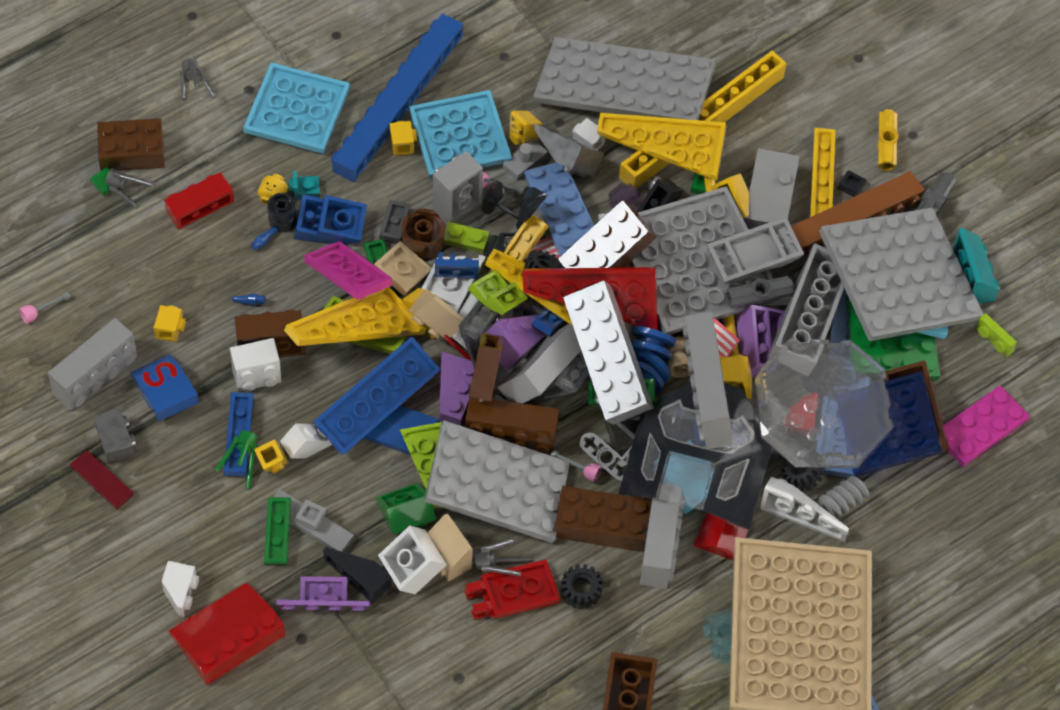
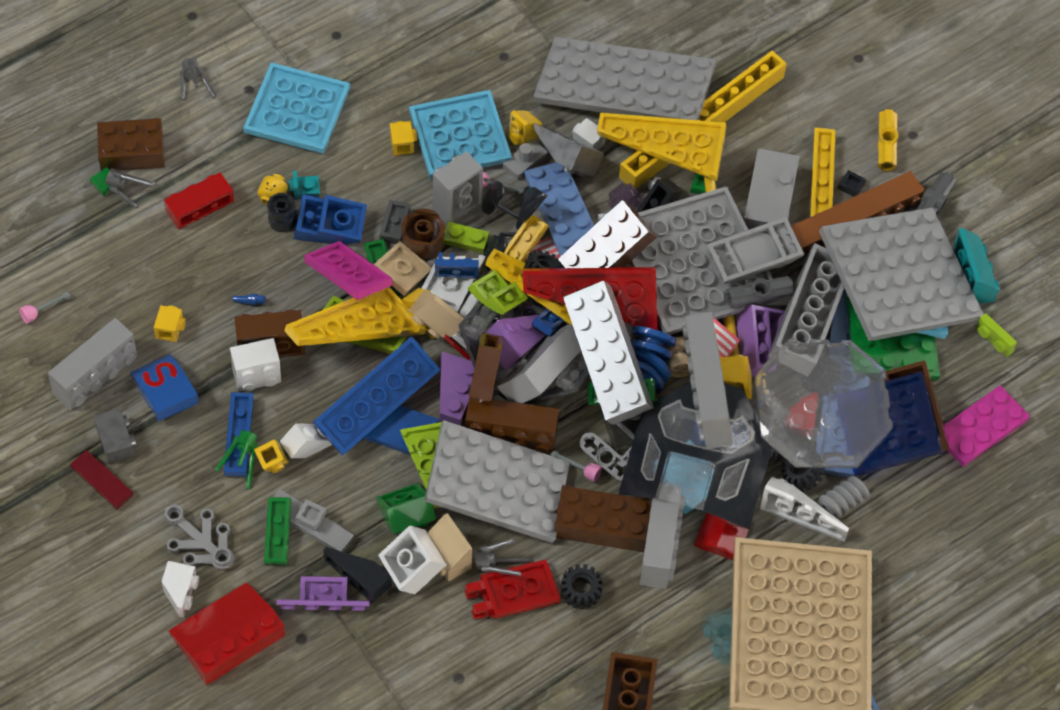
(200, 541): none -> light grey plant
(262, 240): blue piece -> none
(397, 97): blue brick -> none
(738, 192): yellow slope -> none

